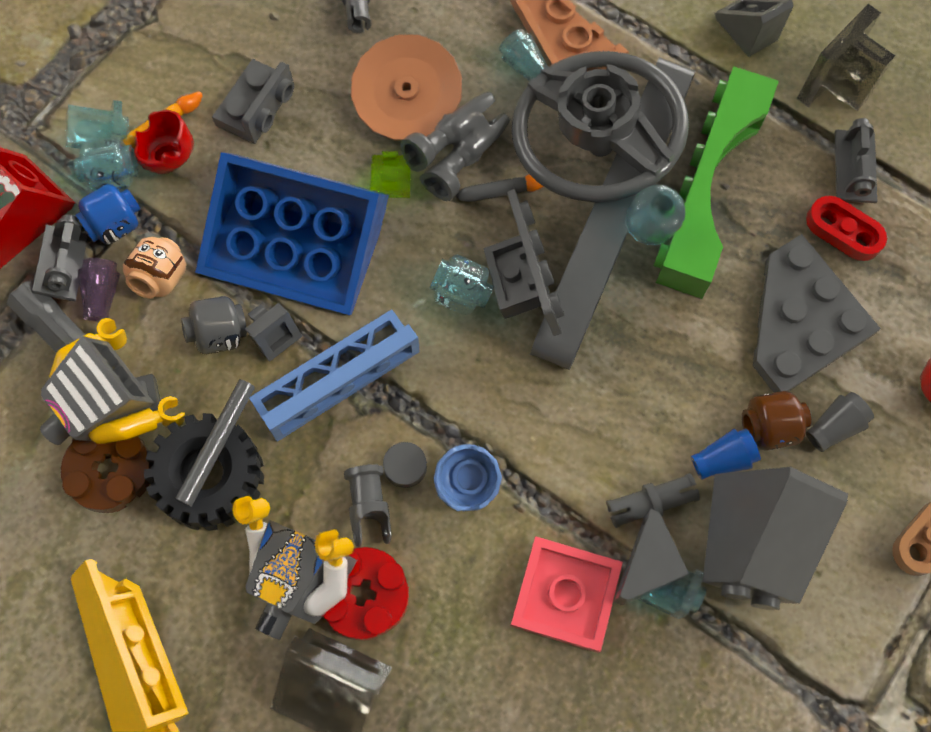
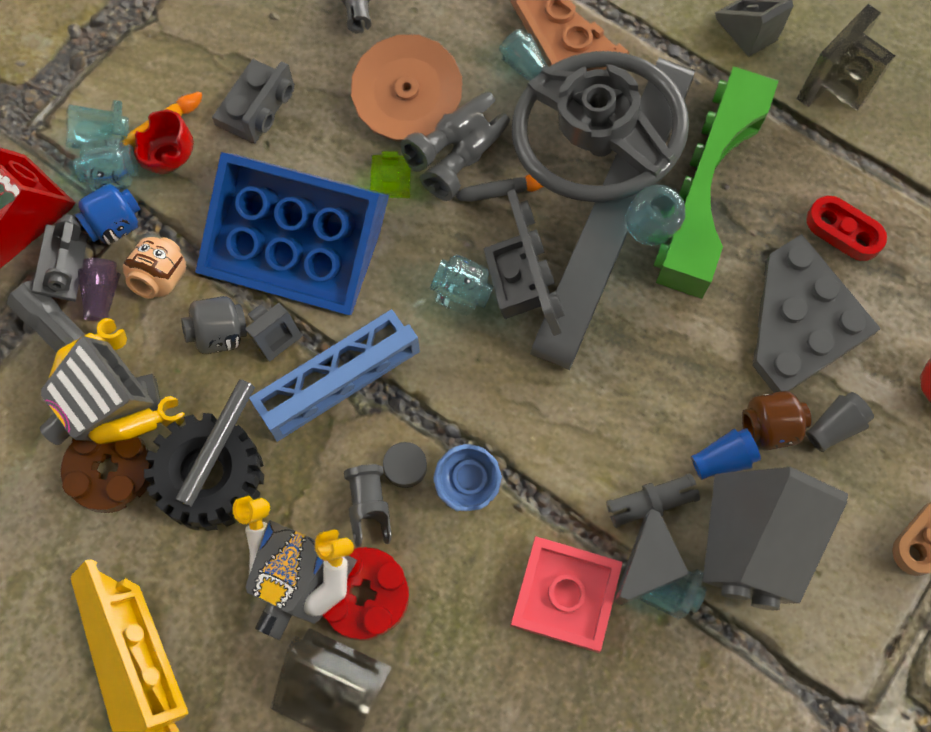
(856, 163): dark grey hinge -> none

